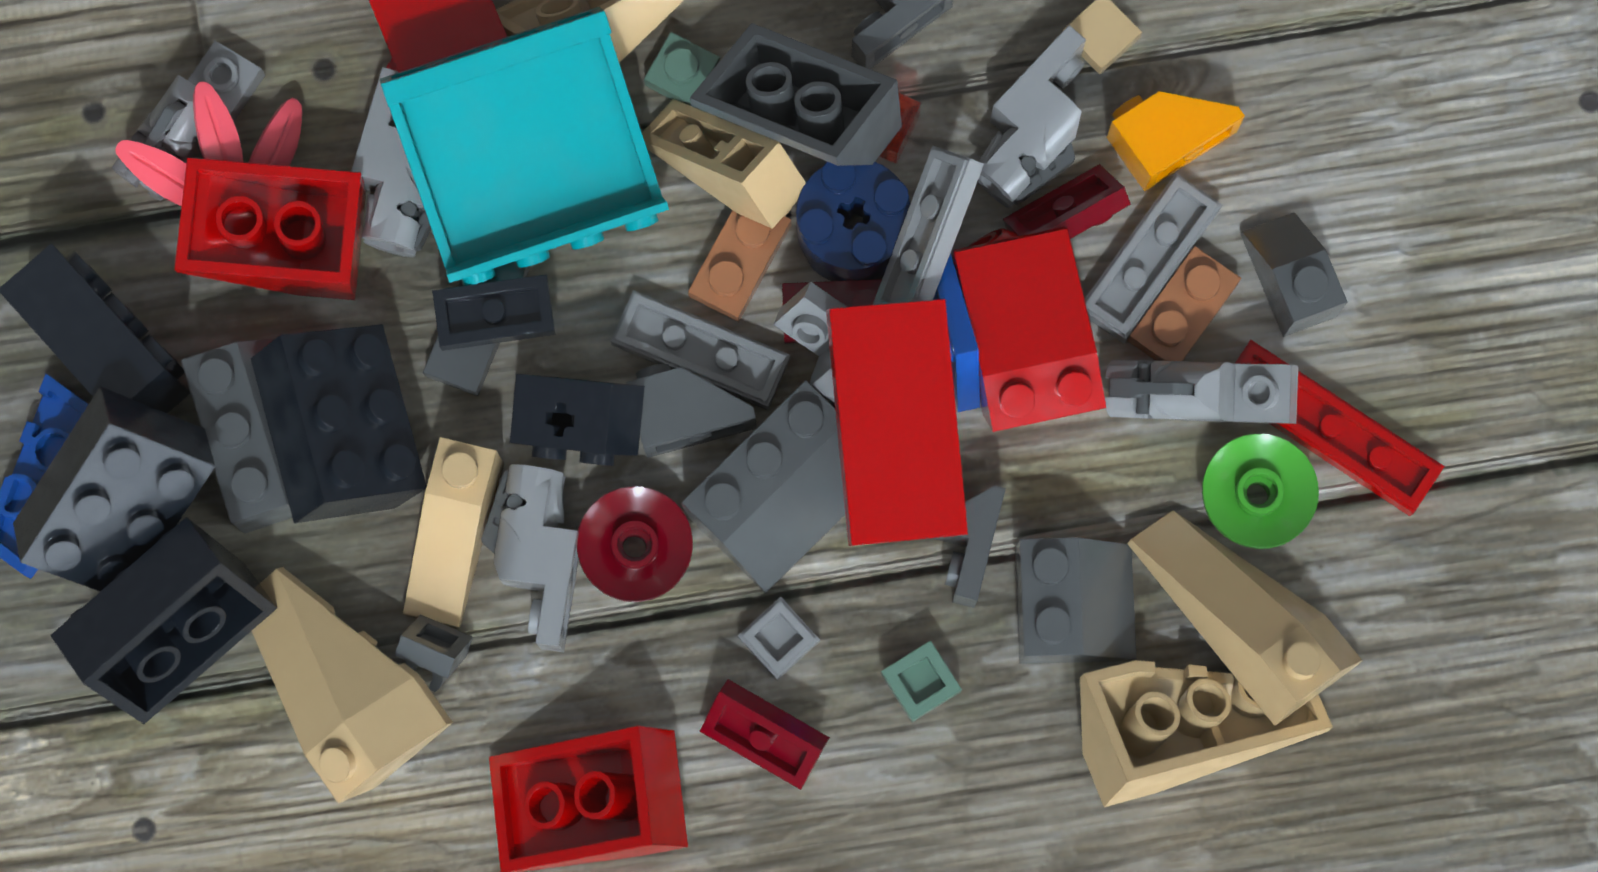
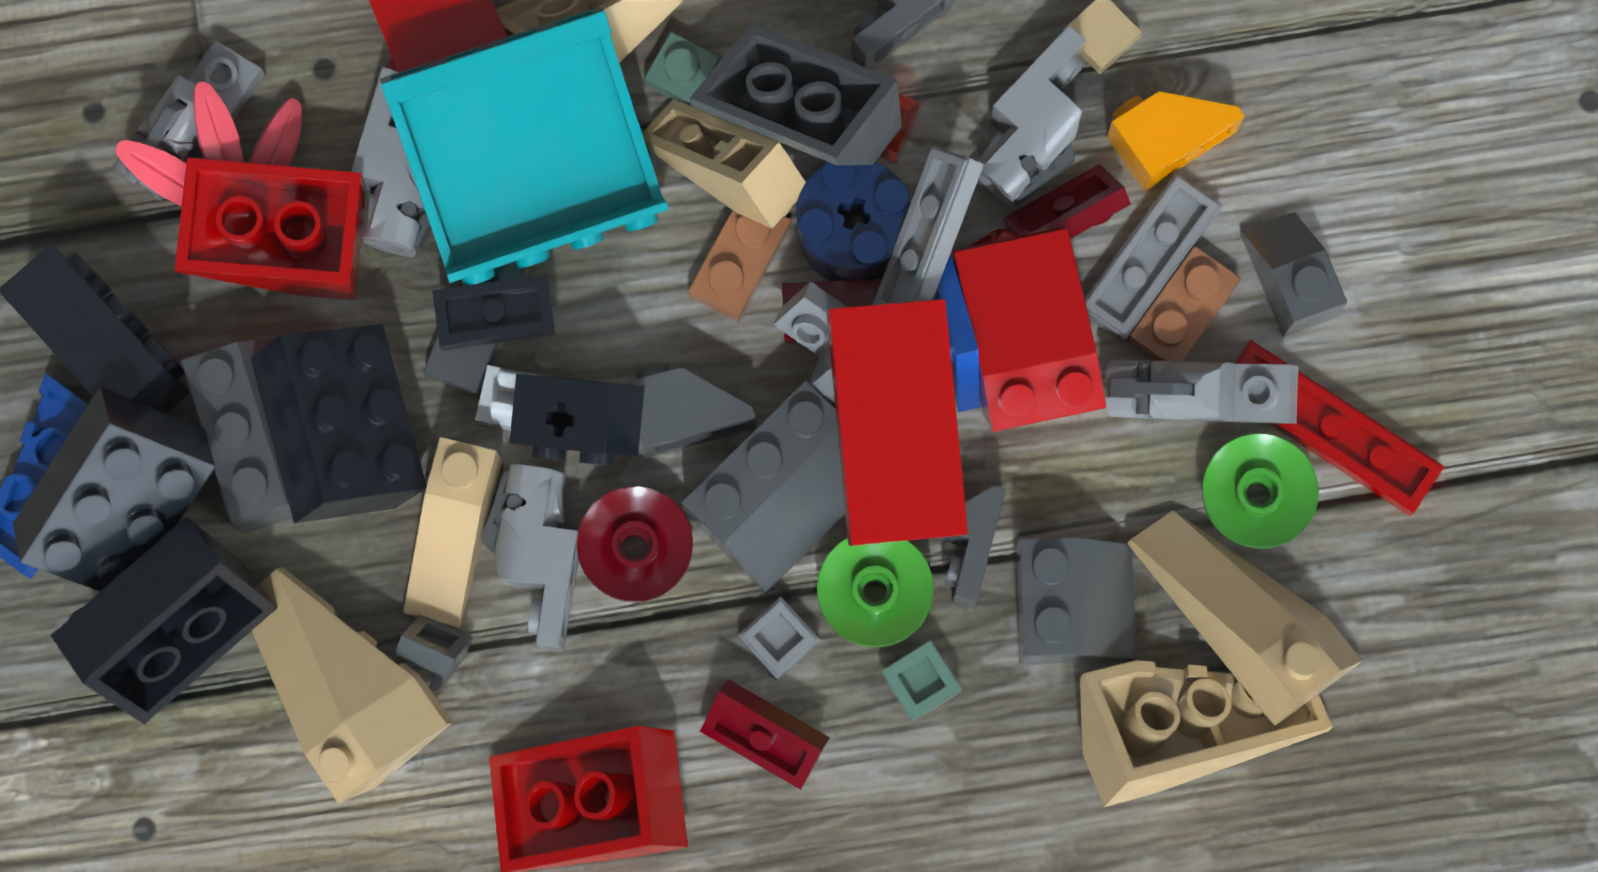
(497, 397): none -> white tile
(702, 347): light grey tile -> none
(882, 623): none -> bright green dish

